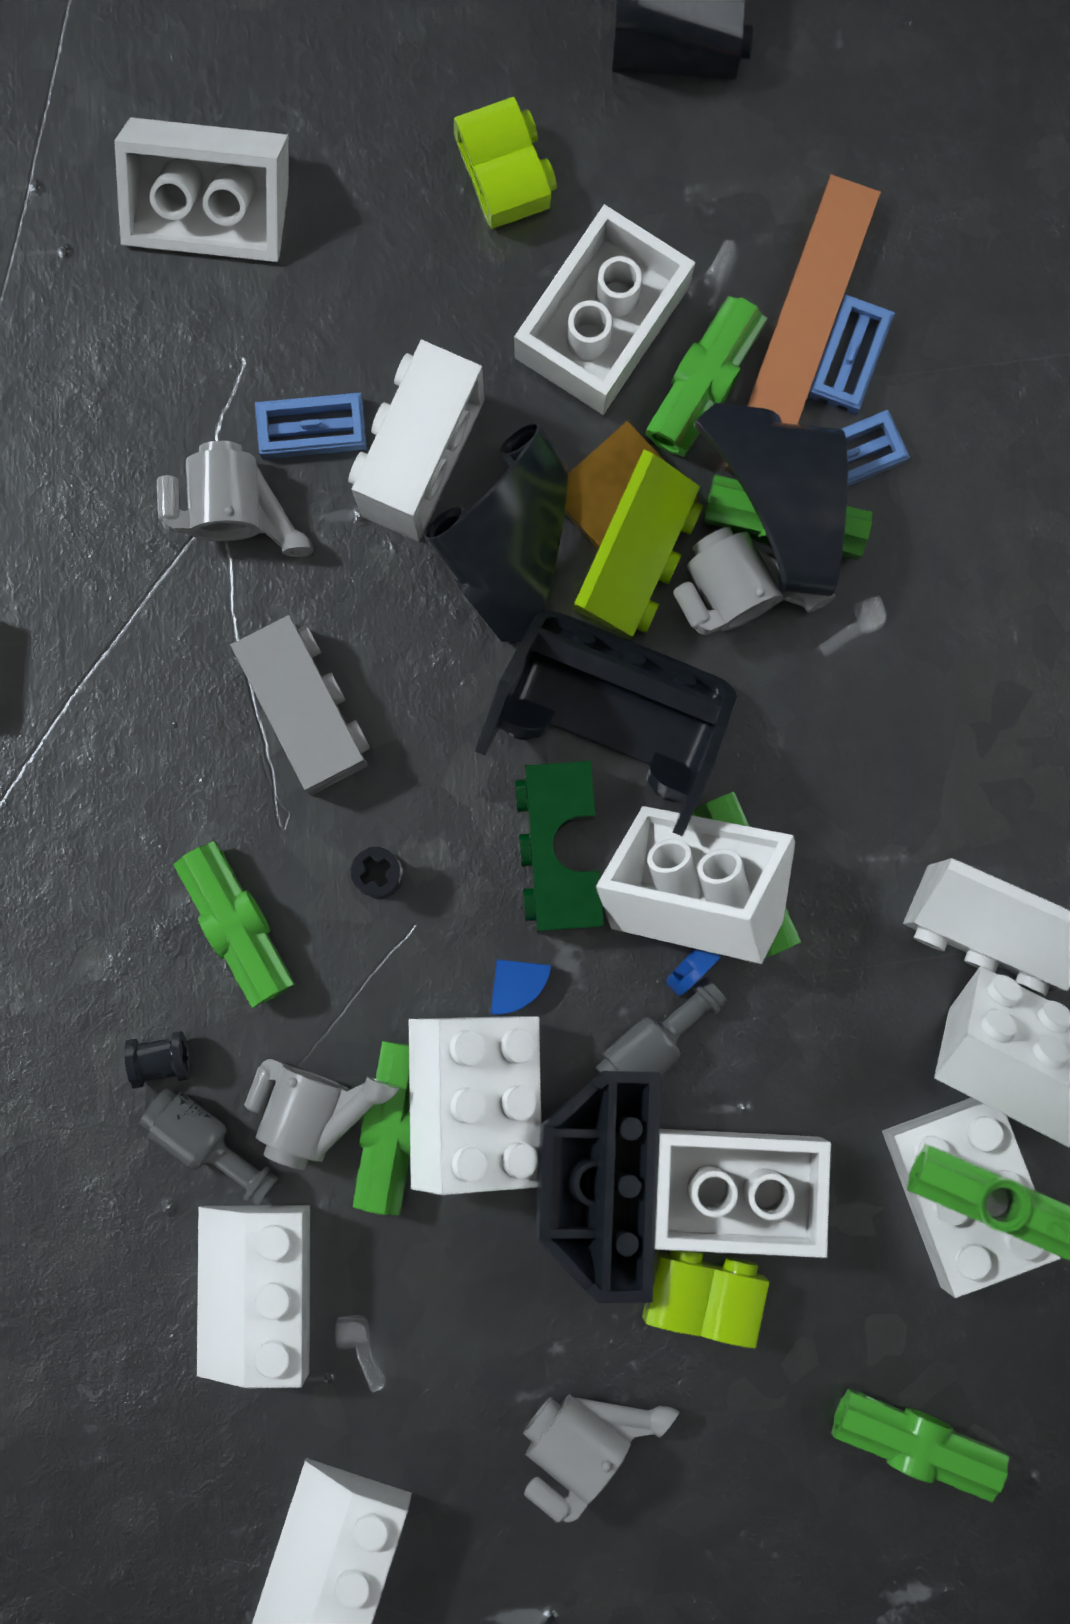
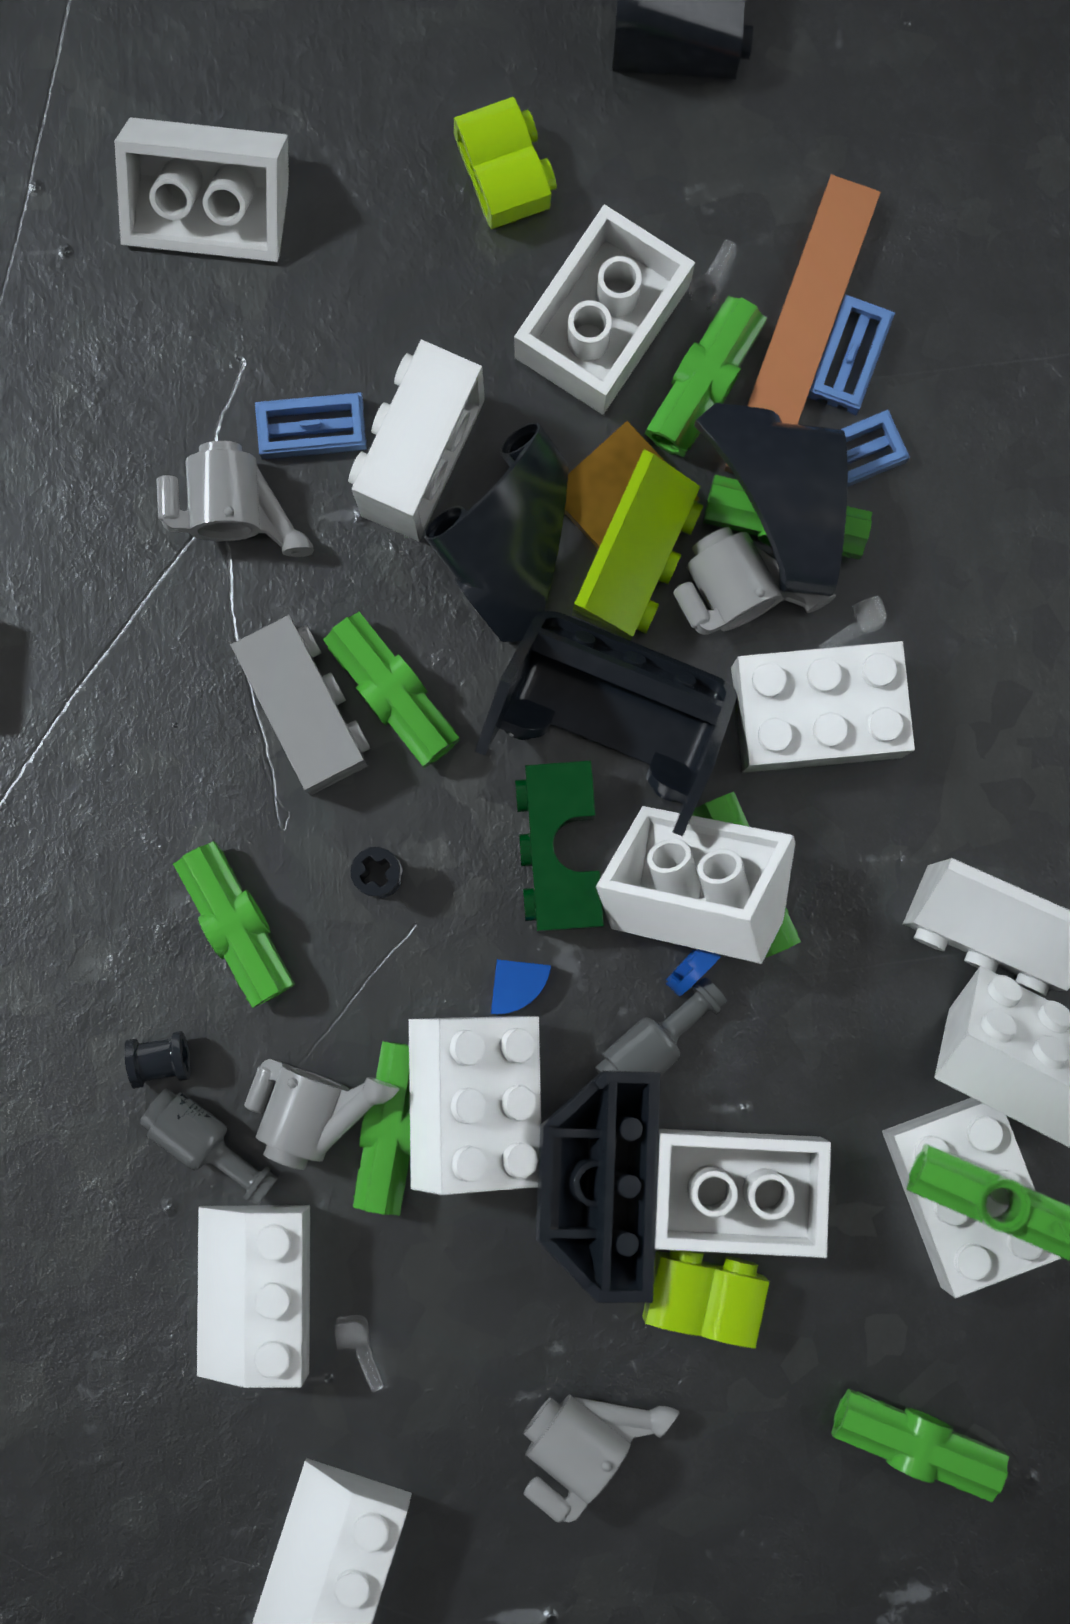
(391, 689): none -> bright green piece
(822, 707): none -> white brick

